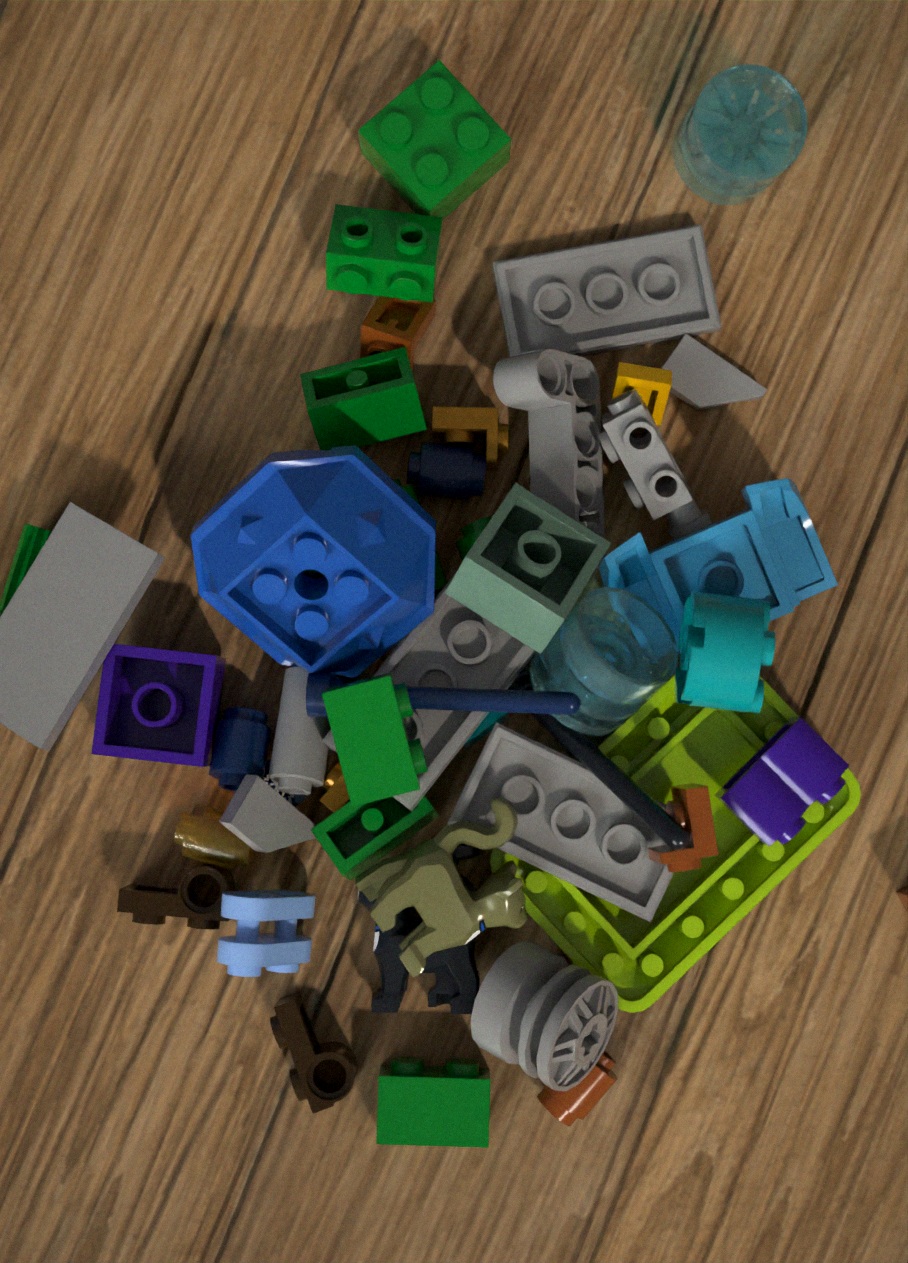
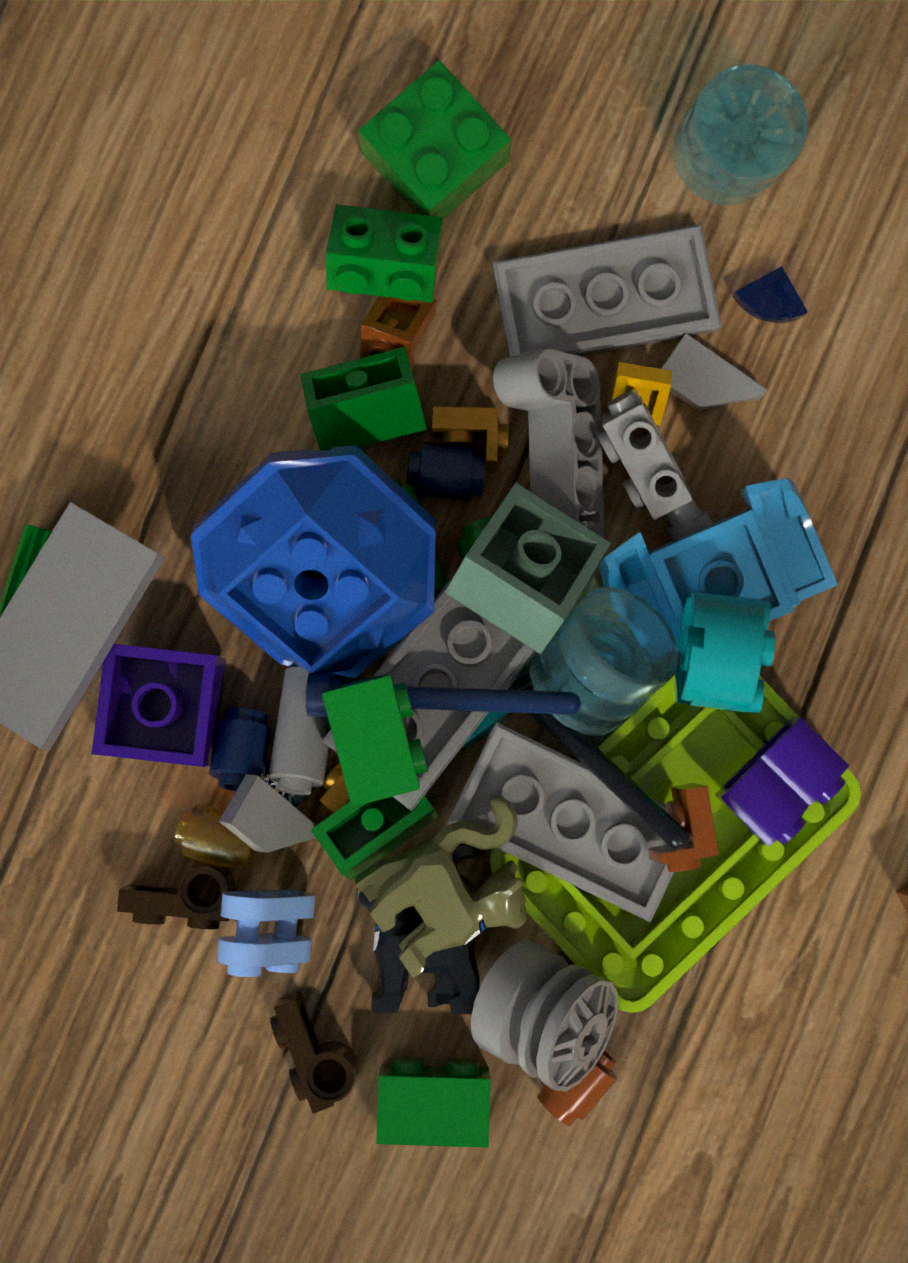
(771, 298): none -> clear blue tile

